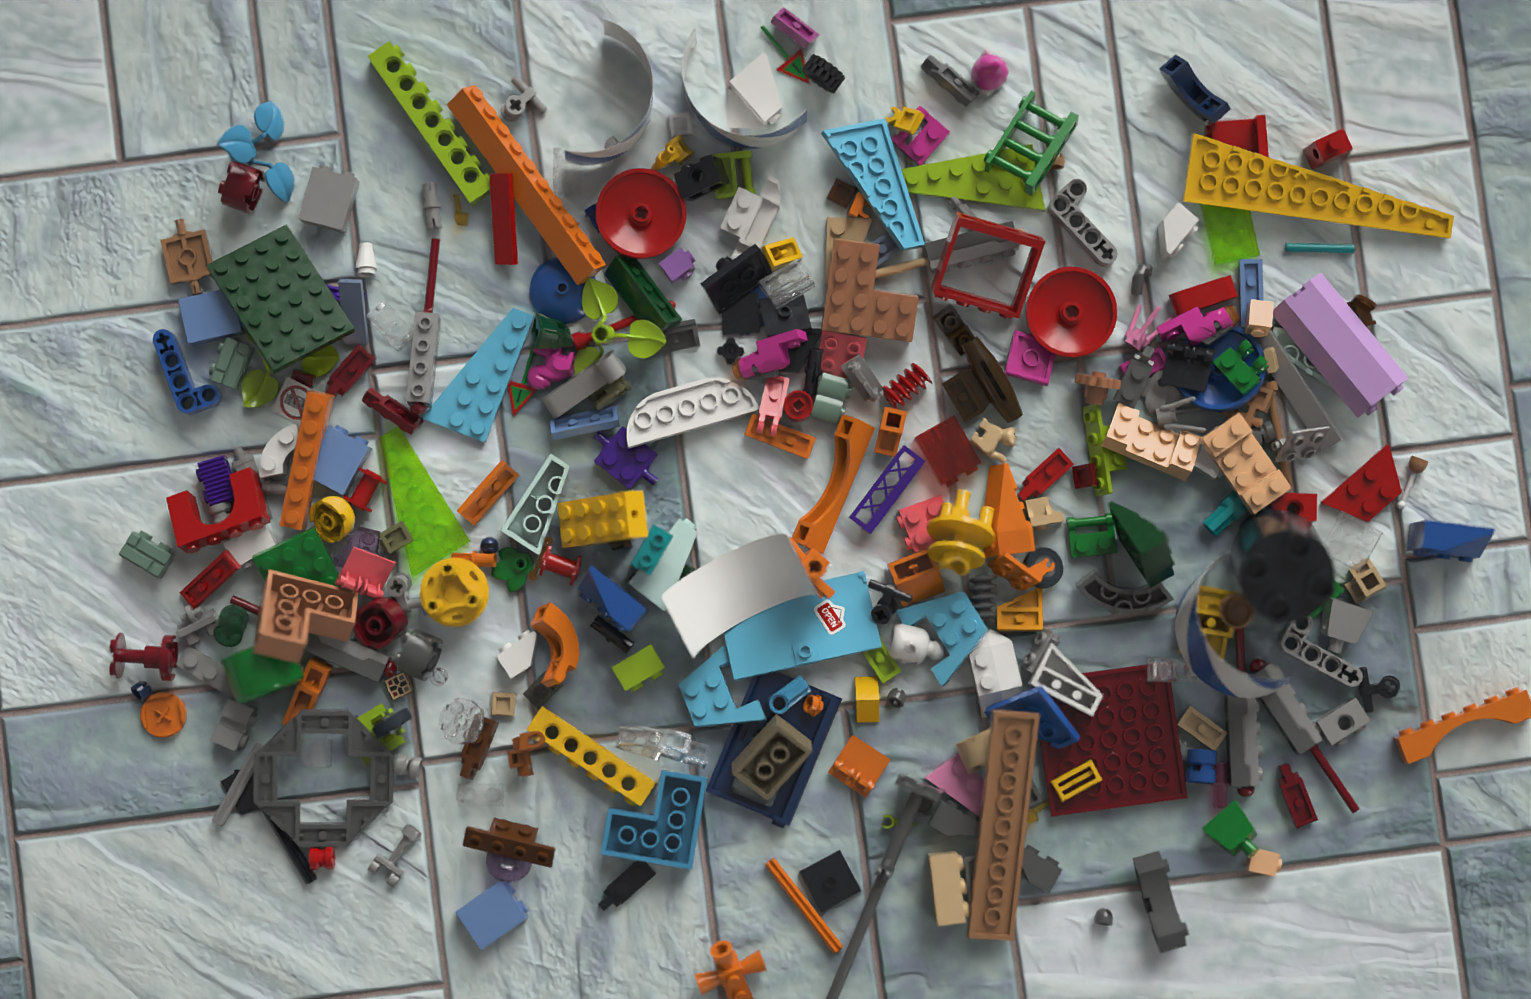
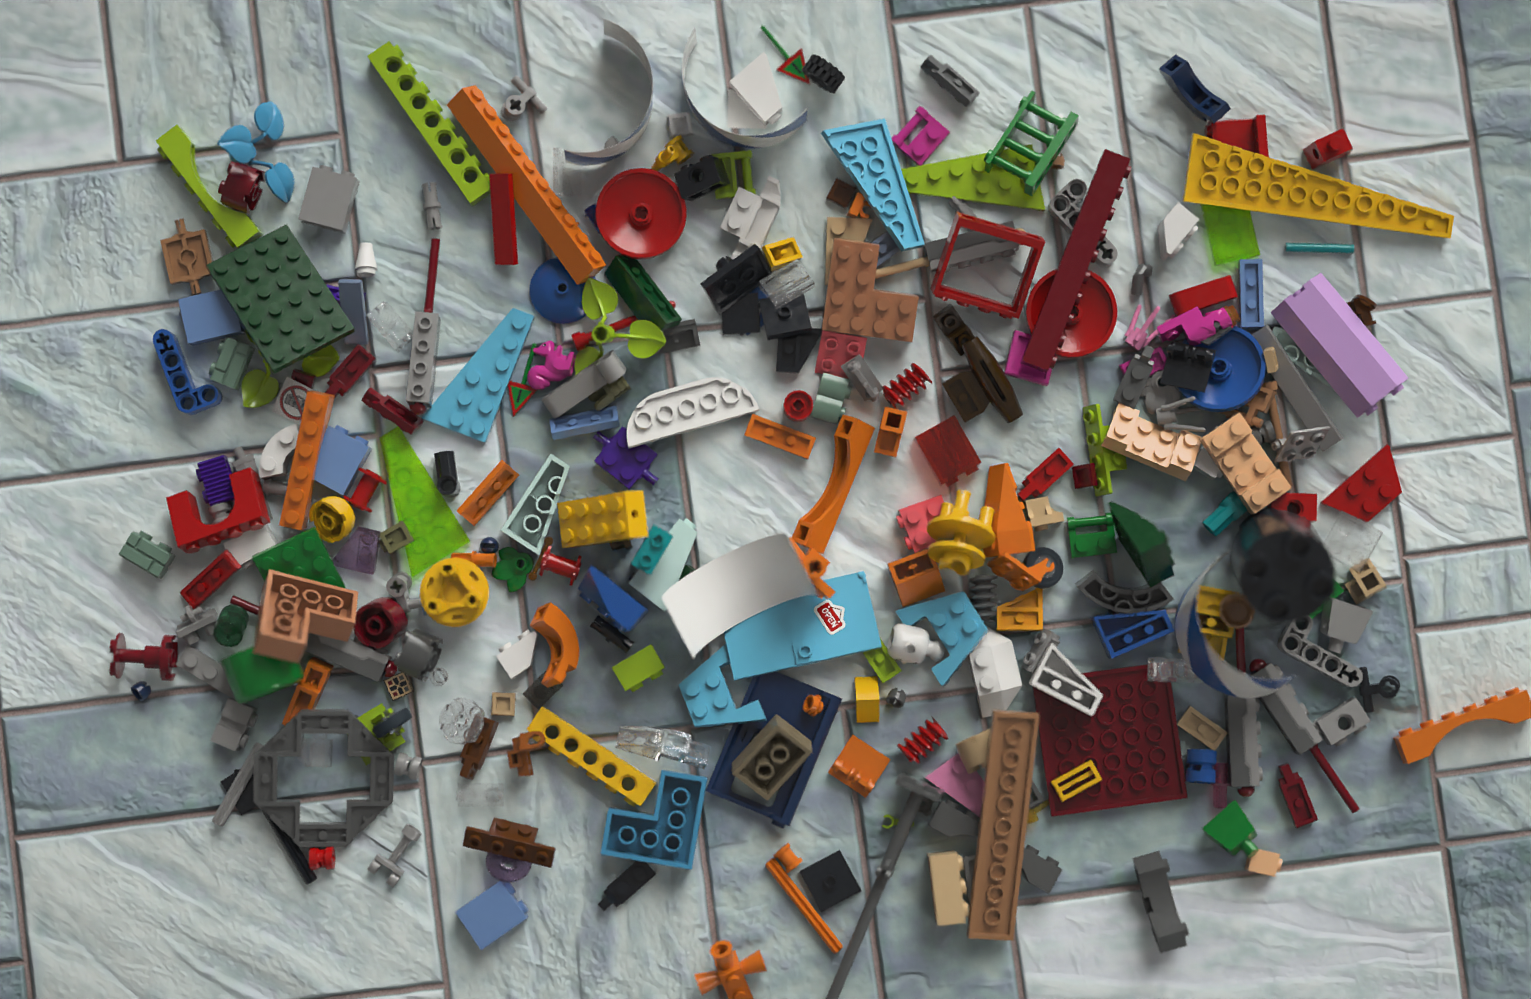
(163, 714): orange tile -> none
(181, 152): none -> lime arch
(365, 573): coral hinge -> none
(446, 471): none -> black piece
(460, 217): clear yellow hand -> none
(550, 333): dark green piece -> none
(678, 265): medium lavender brick -> none
(730, 357): black plate -> none
(770, 356): dark pink plate -> none
(772, 402): coral hinge -> none
(787, 857): none -> orange bush
(789, 694): dark azure piece -> none
(794, 28): magenta plate -> none
(813, 368): black pin -> none
(887, 604): black piece -> none
(893, 495): dark purple fence -> none
(906, 120): yellow plate -> none
(923, 741): none -> red piece
(989, 72): dark pink hat -> none
(990, 439): tan animal -> none
(1052, 723): blue plate -> none
(1075, 261): none -> dark red brick
(1097, 386): nougat plant -> none
(1103, 917): dark grey hinge -> none
(1130, 630): none -> blue wedge
(1237, 371): green plate -> none
(1259, 318): light nougat brick -> none
(1417, 466): hinge -> none
(1448, 540): blue slope -> none

